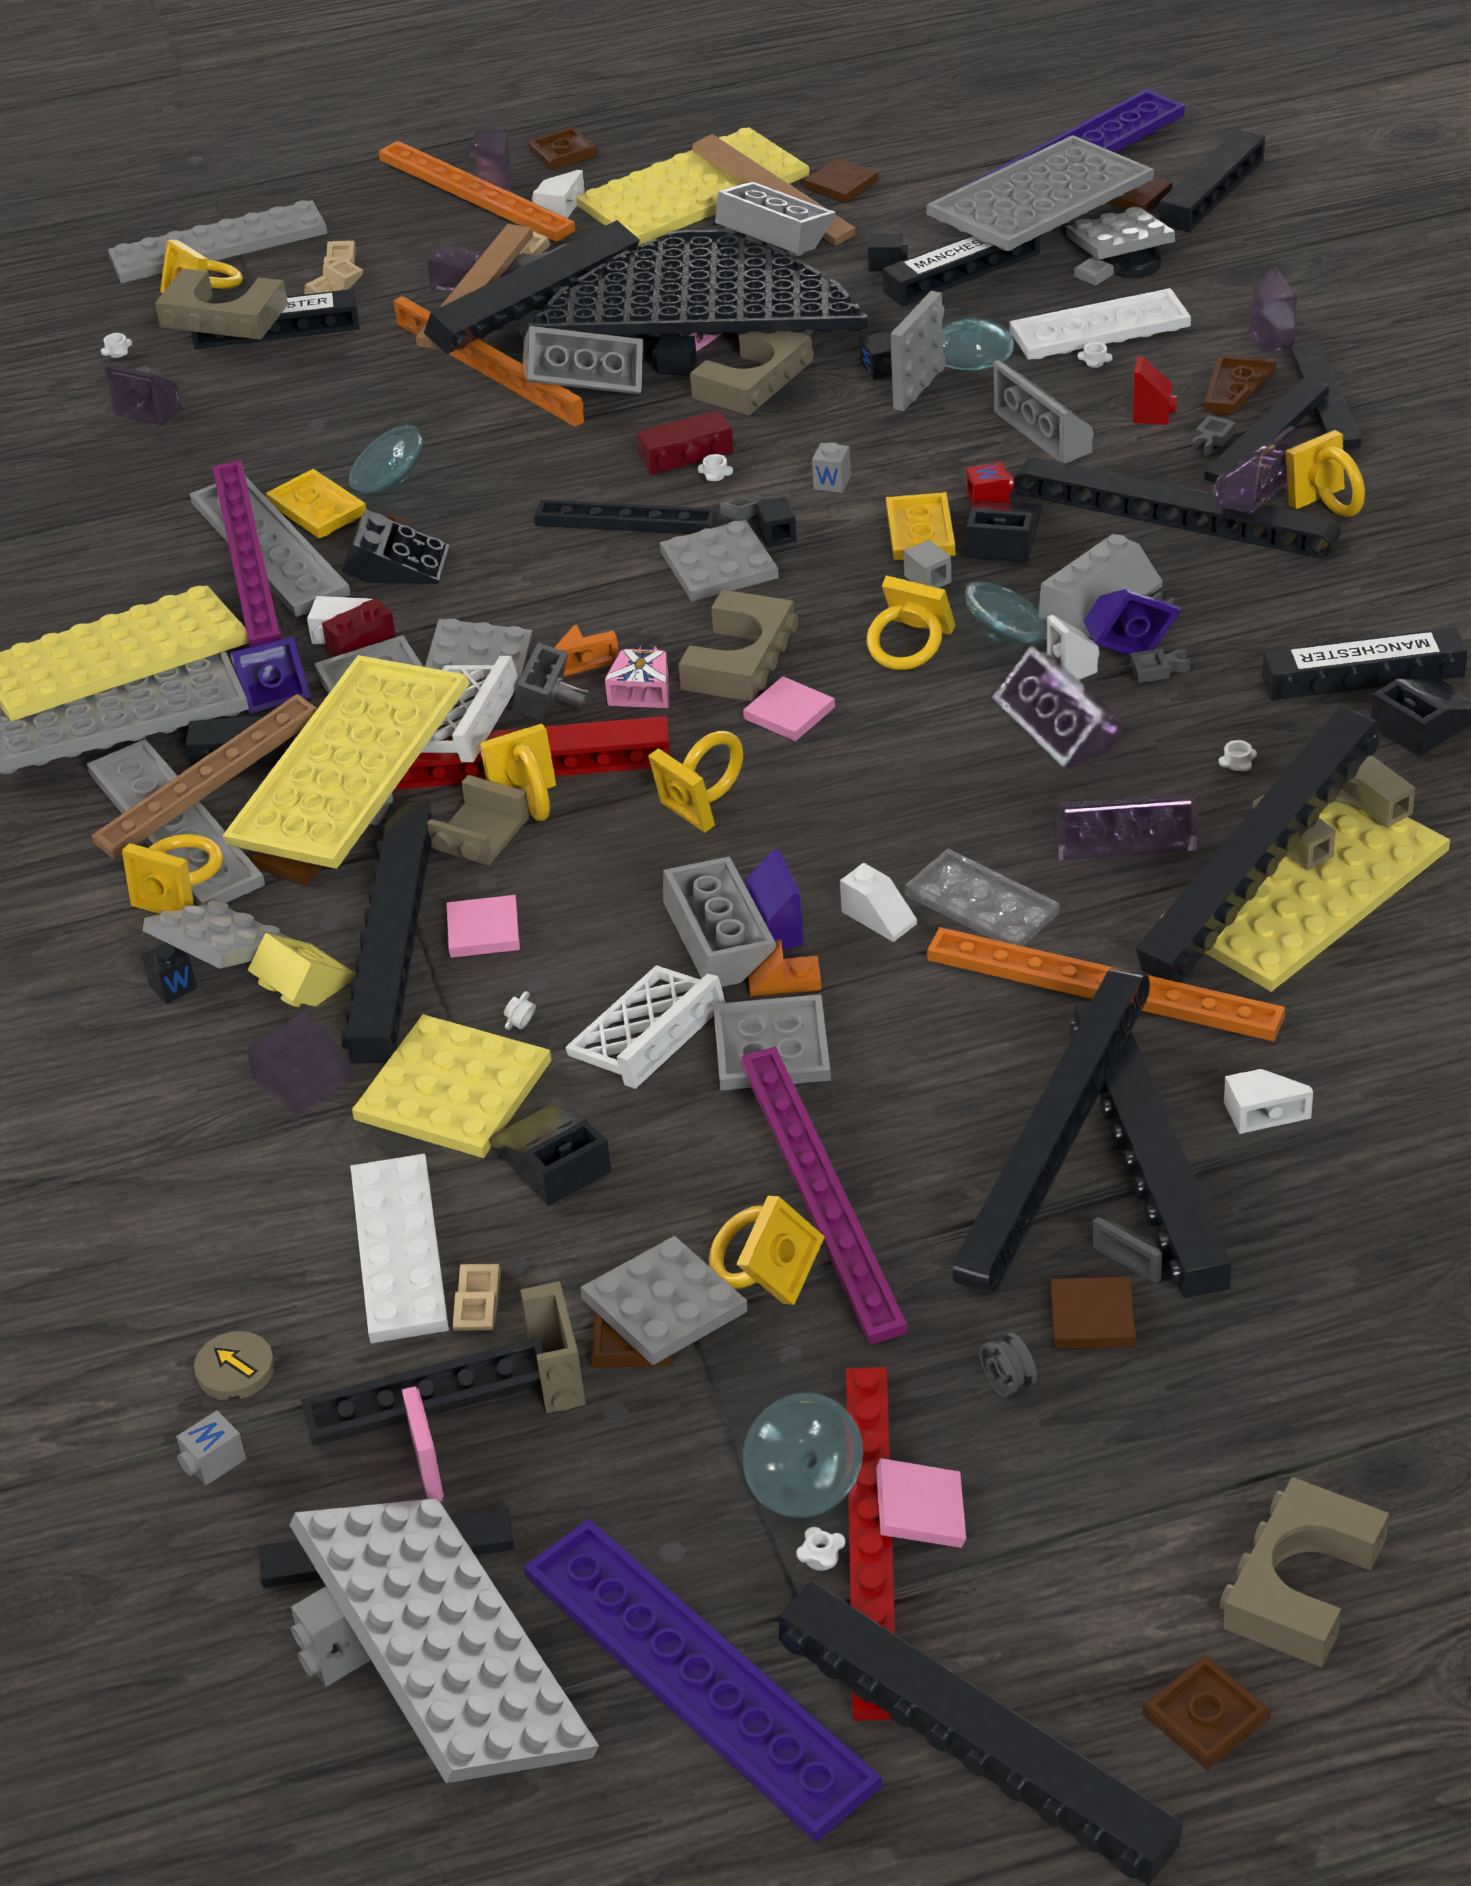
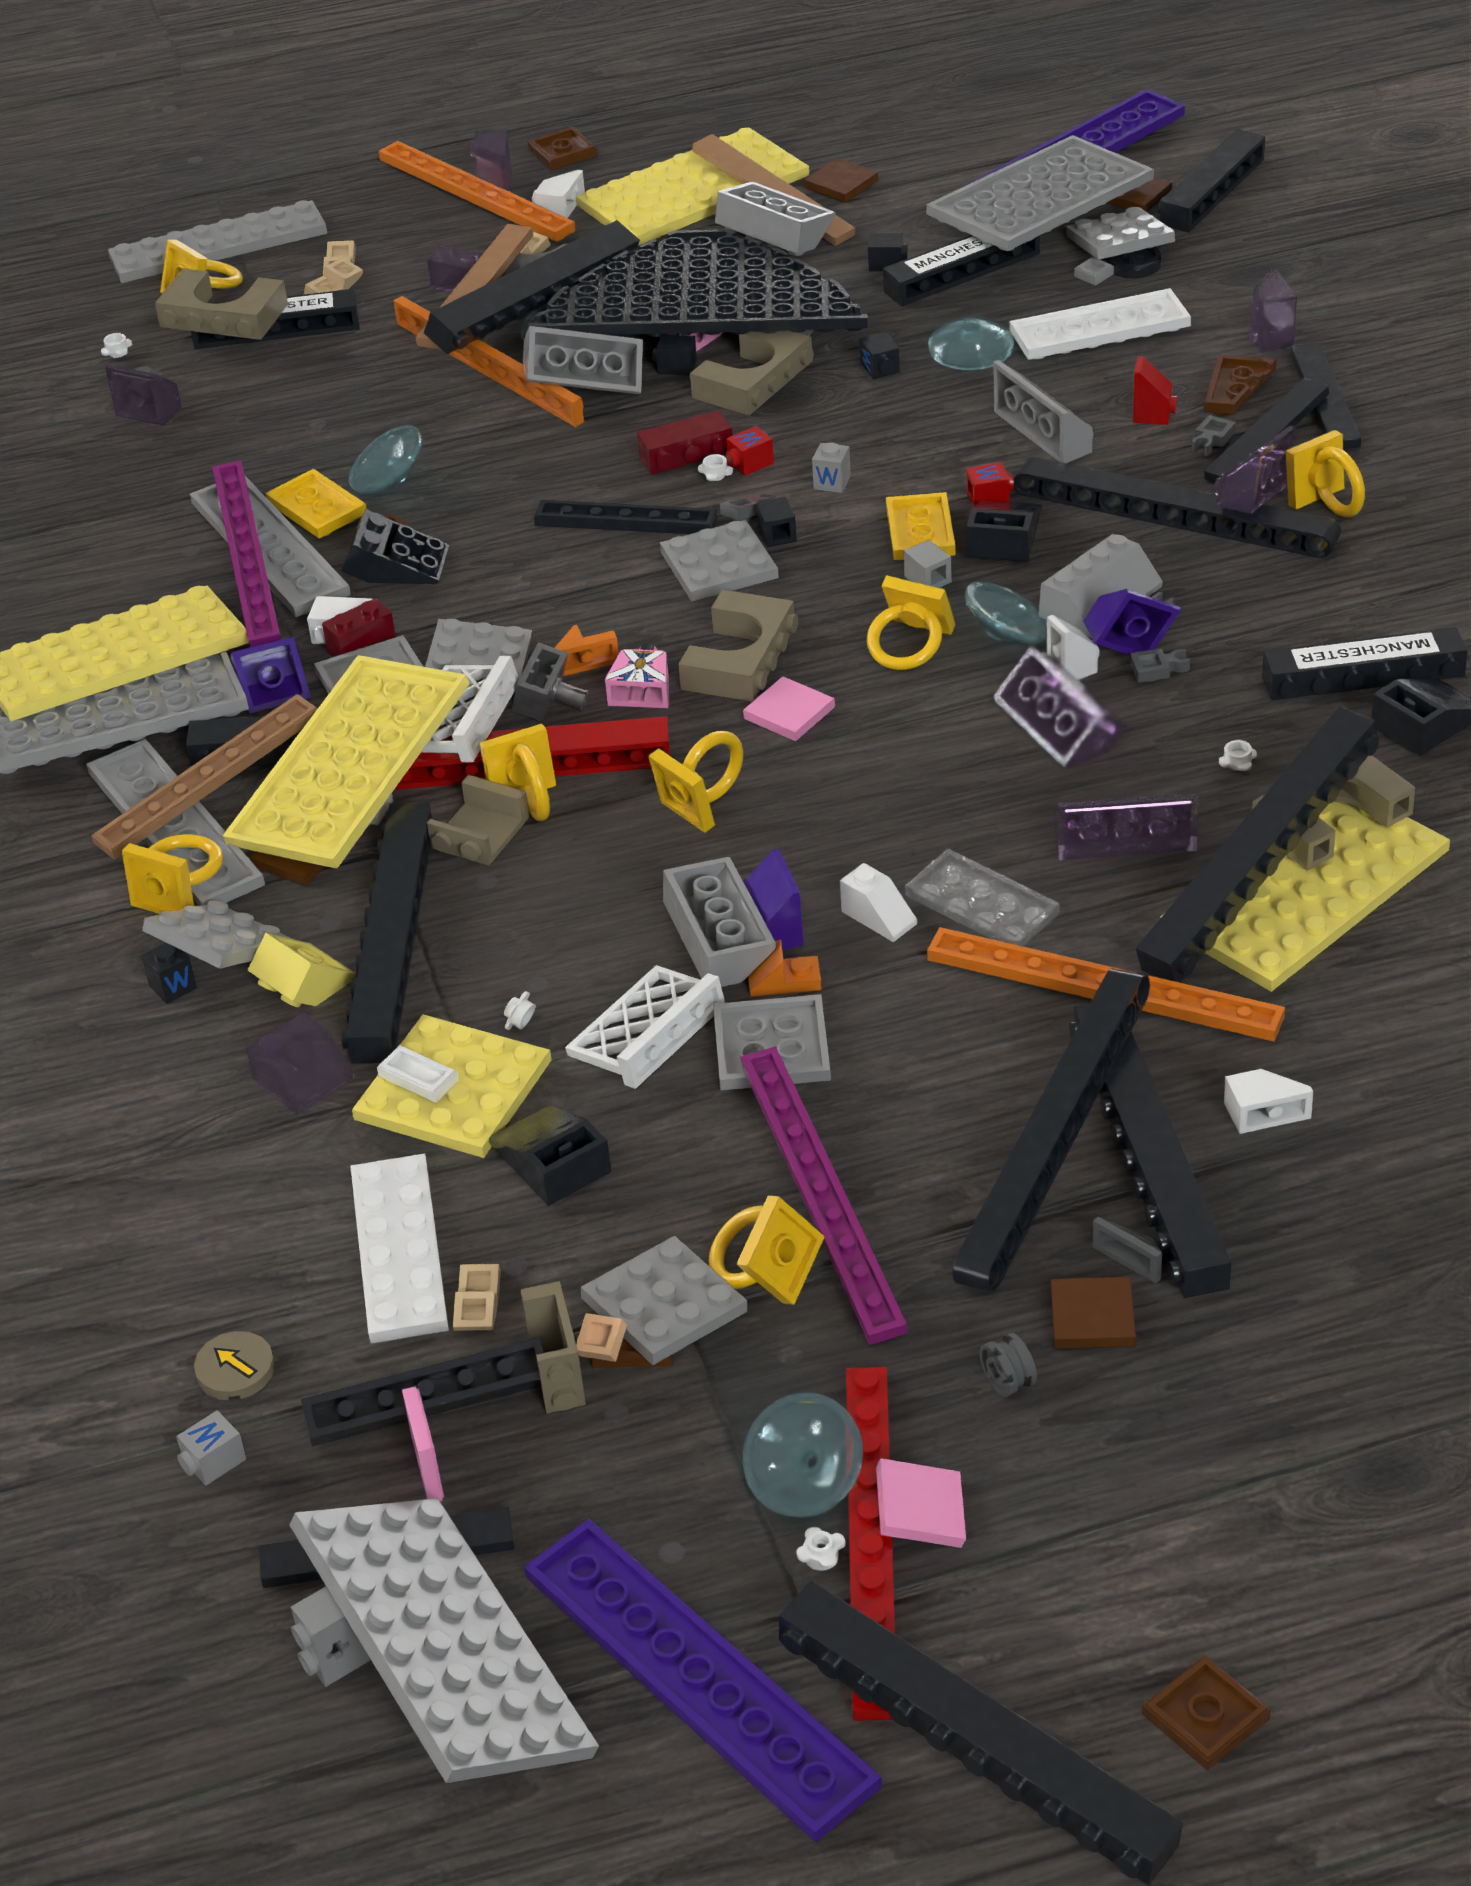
(418, 1073): none -> white tile
(483, 926): bright pink tile -> none
(600, 1337): none -> light nougat plate
(750, 451): none -> red brick
(917, 350): light grey plate -> none
(1095, 354): white plate -> none
(1300, 1521): dark tan arch -> none

